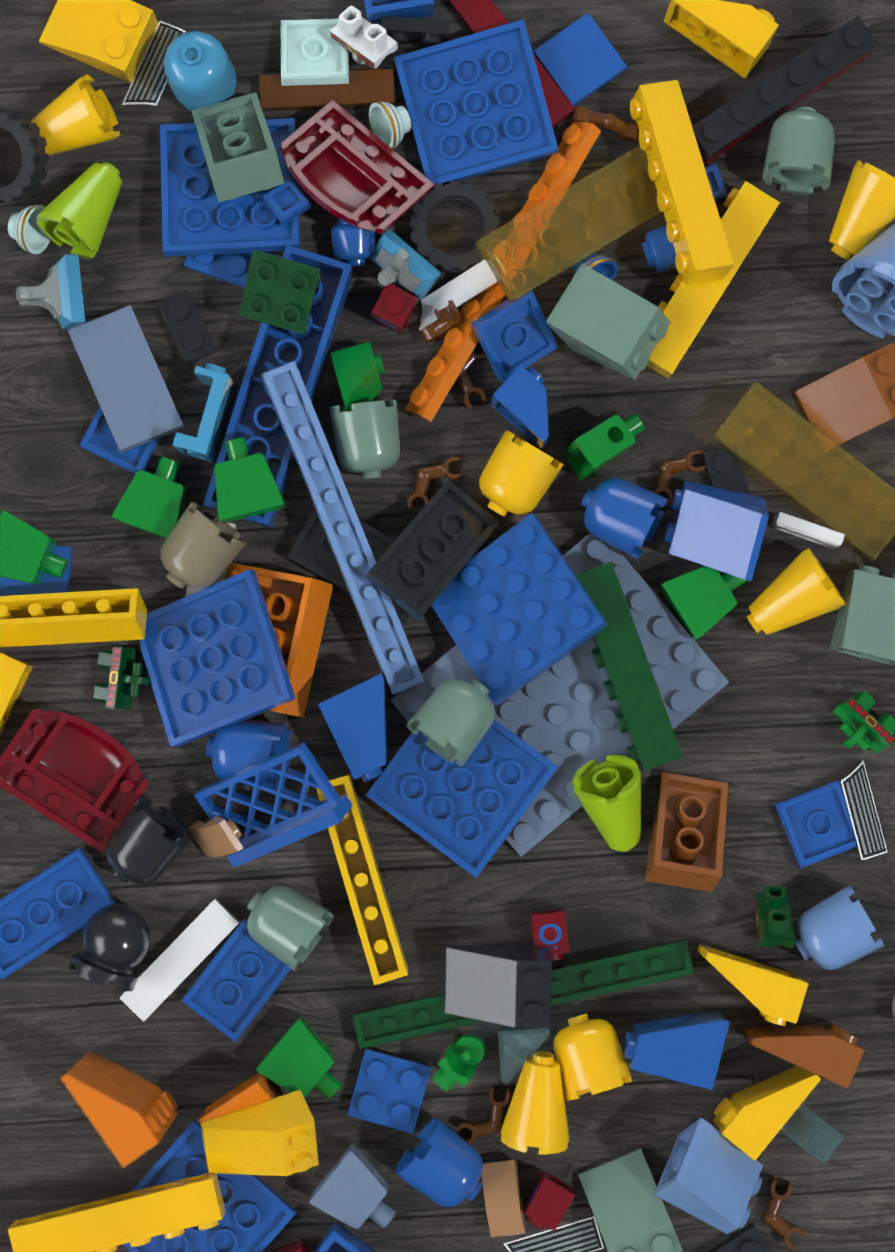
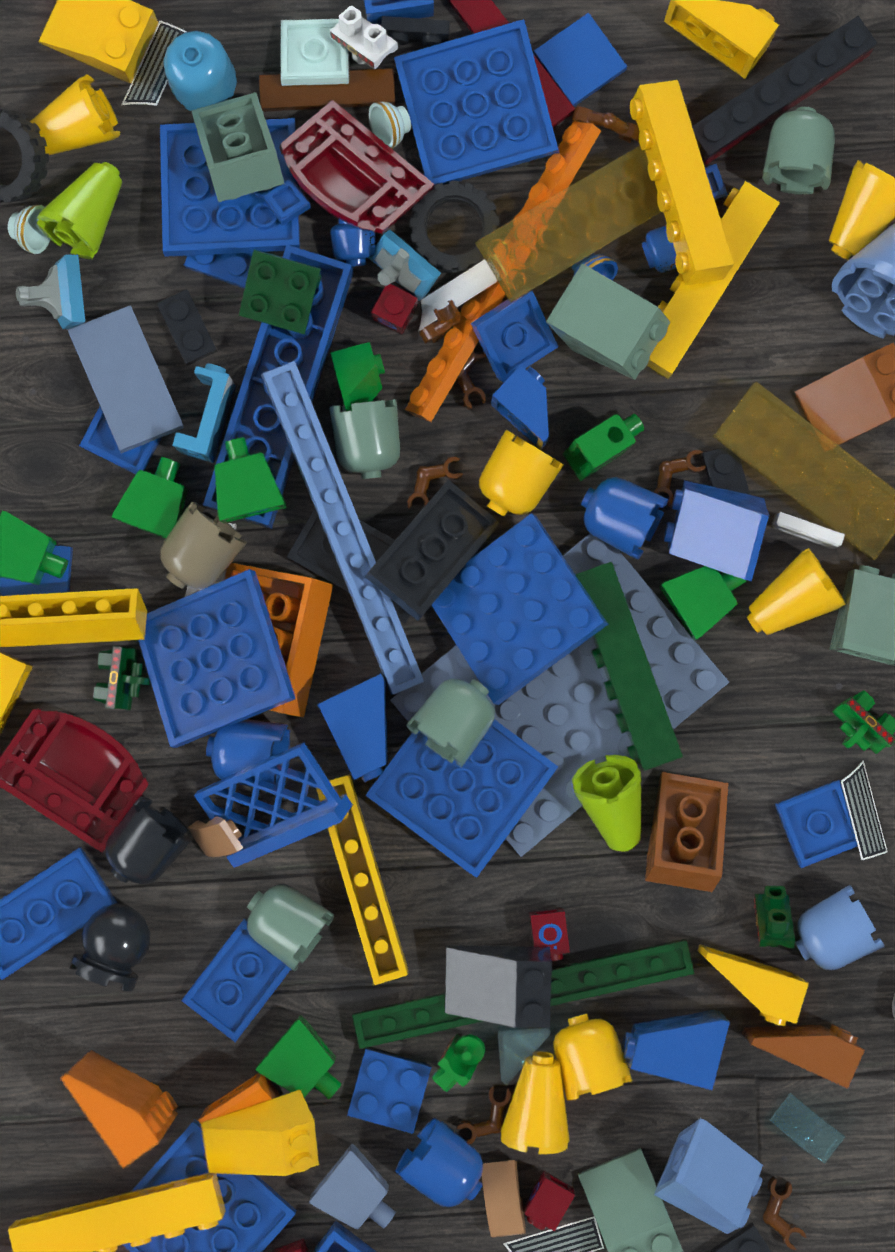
(180, 959): white tile -> none
(761, 1110): yellow slope -> none

